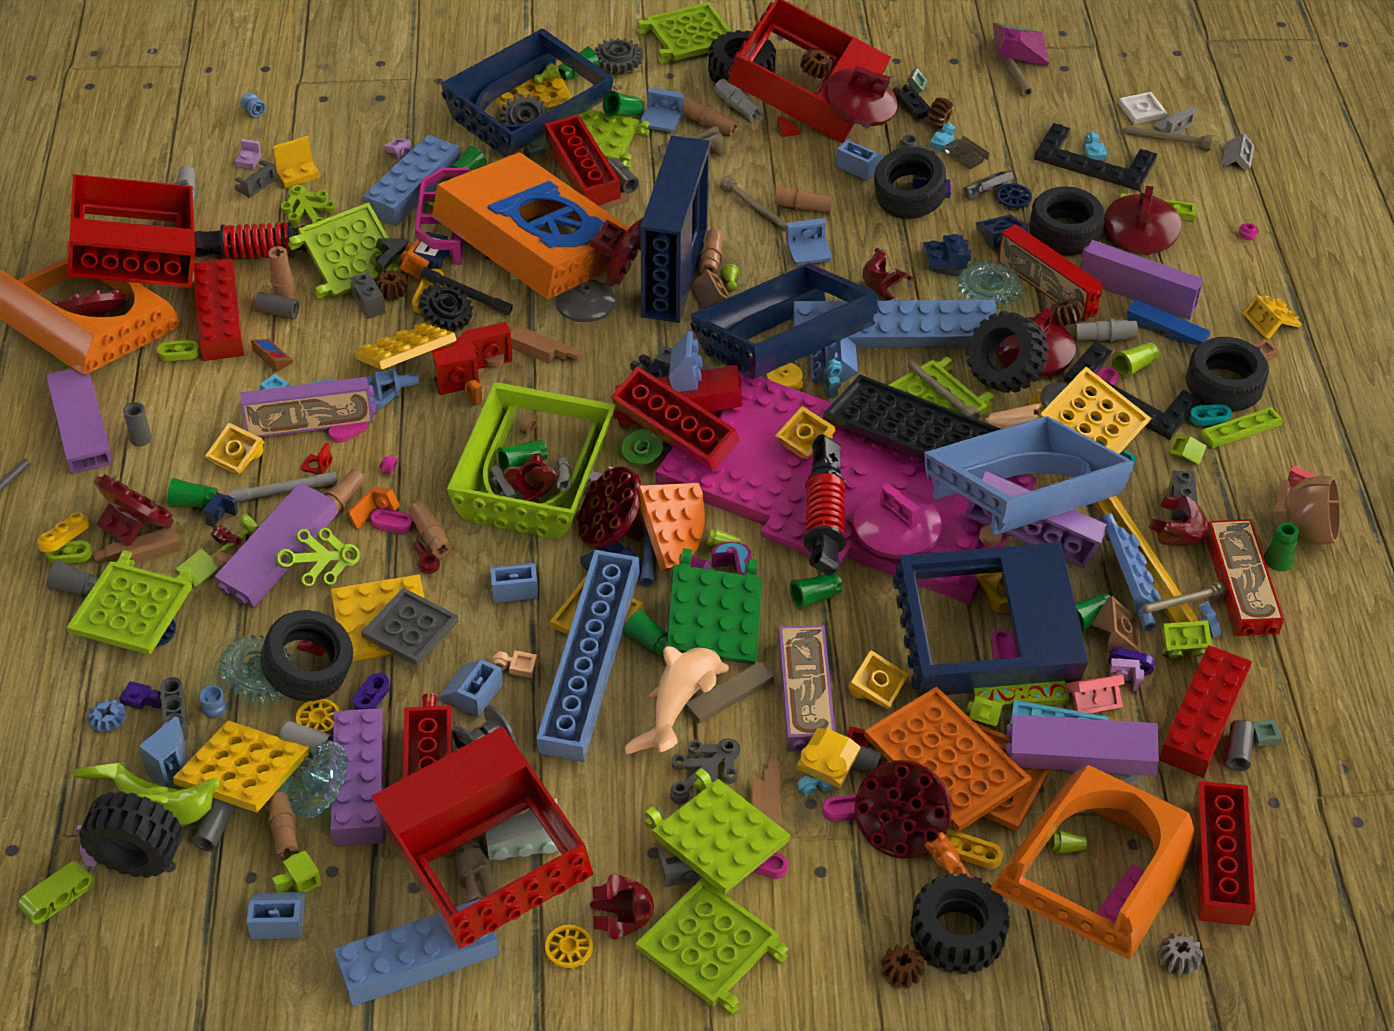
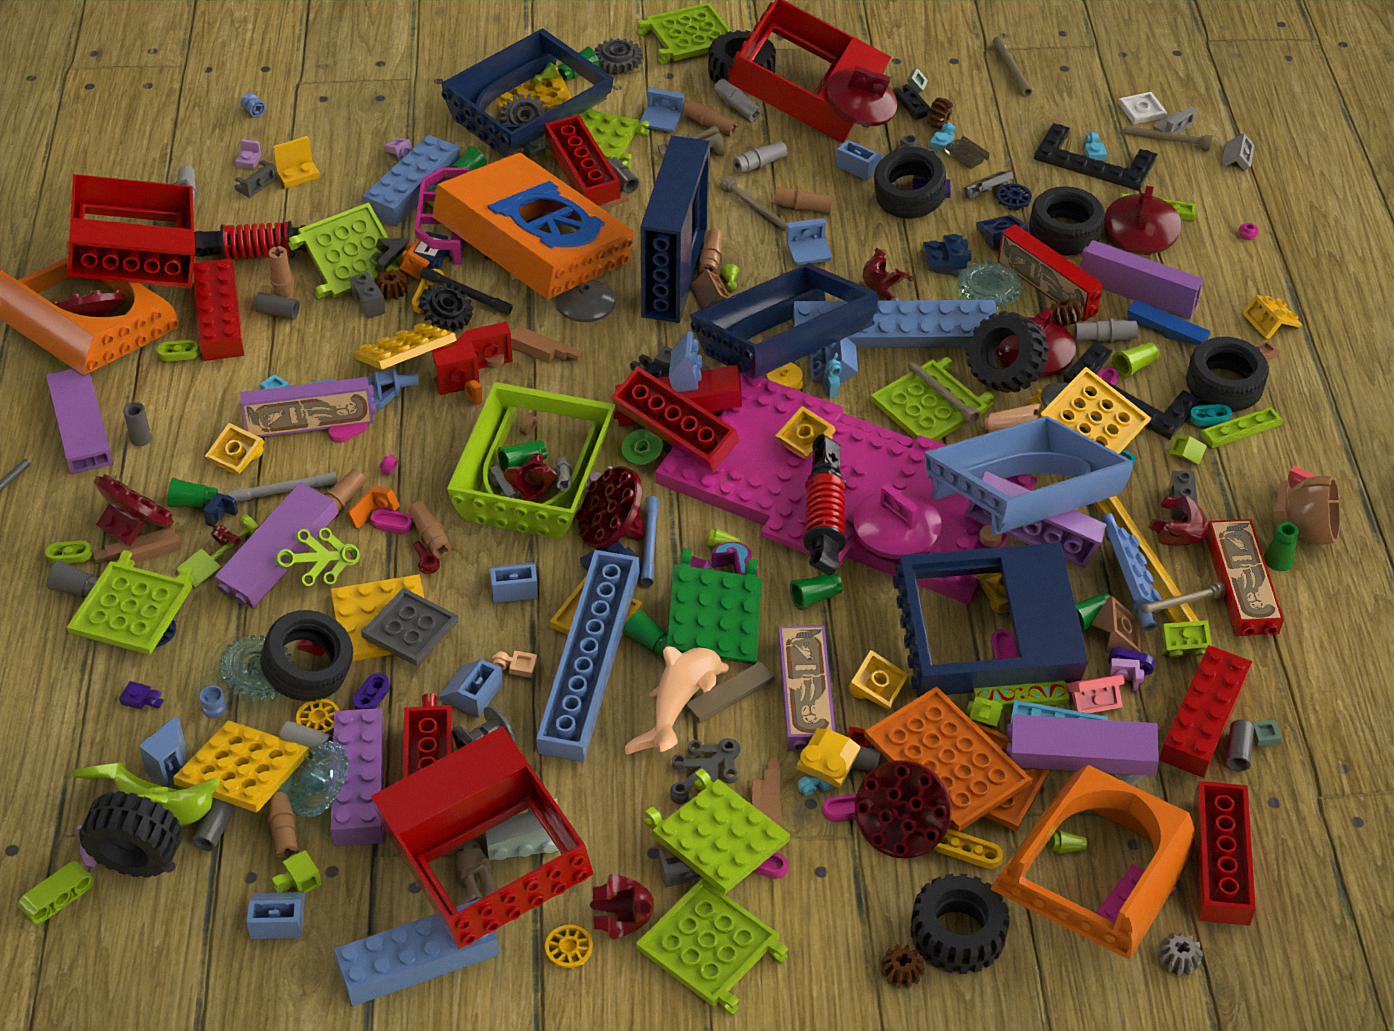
(63, 532): yellow plate -> none
(109, 722): medium blue gear -> none
(174, 702): dark grey beam -> none
(222, 558): medium nougat tile -> none
(271, 353): dark orange slope -> none
(299, 194): lime plant -> none
(323, 458): red bracket -> none
(620, 247): dark red bracket -> none
(621, 104): green plant -> none
(673, 519): orange plate -> none
(758, 157): none -> light grey piece
(787, 127): red slope -> none
(815, 63): reddish brown gear -> none
(900, 418): black plate -> none
(946, 855): orange animal -> none
(1020, 44): magenta slope -> none
(1210, 615): medium blue plate -> none

